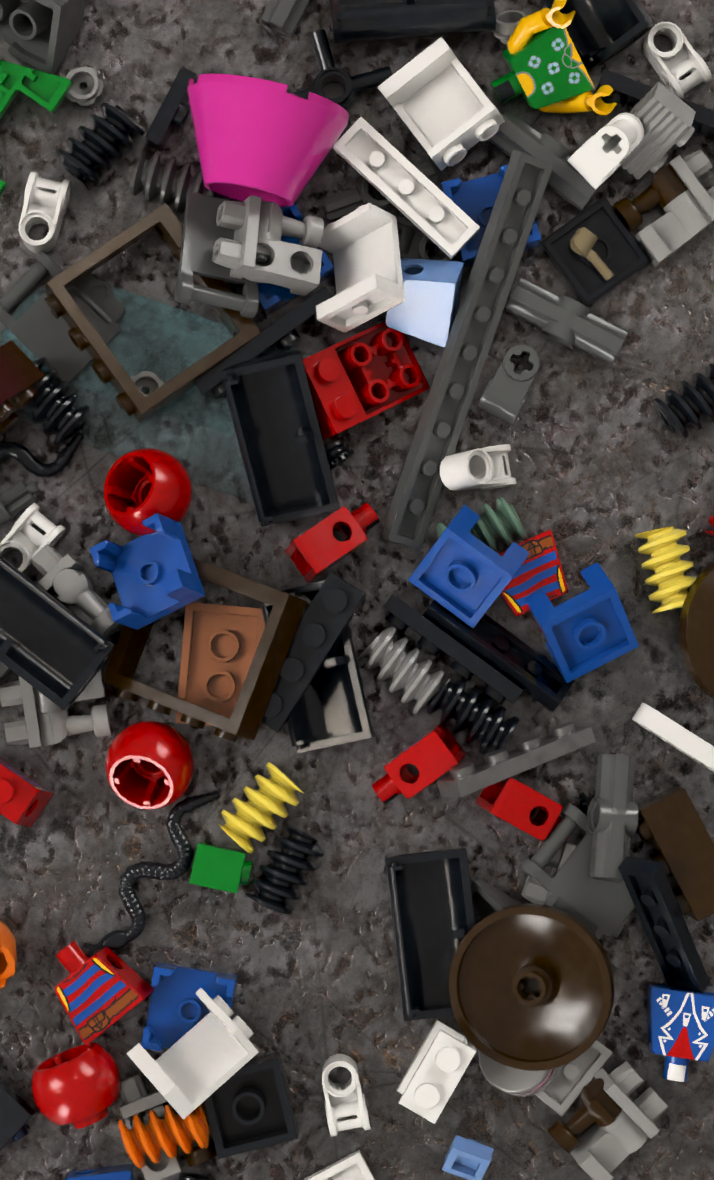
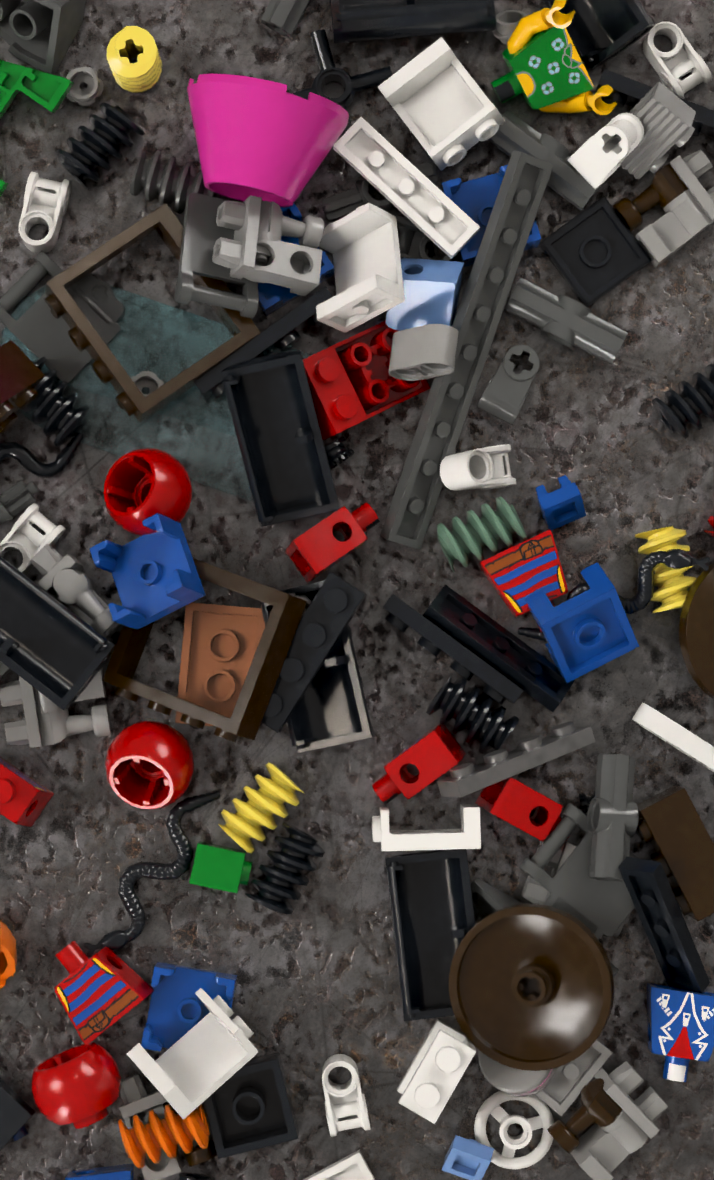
(130, 44): none -> light yellow piece
(172, 111): black plate -> none
(402, 668): light grey piece -> none
(423, 352): none -> light grey beam
(429, 839): none -> white panel
(464, 571): blue panel -> none
(511, 1143): none -> white piece
(561, 505): none -> blue tile
(582, 244): dark tan hand -> none
(672, 558): none -> black animal

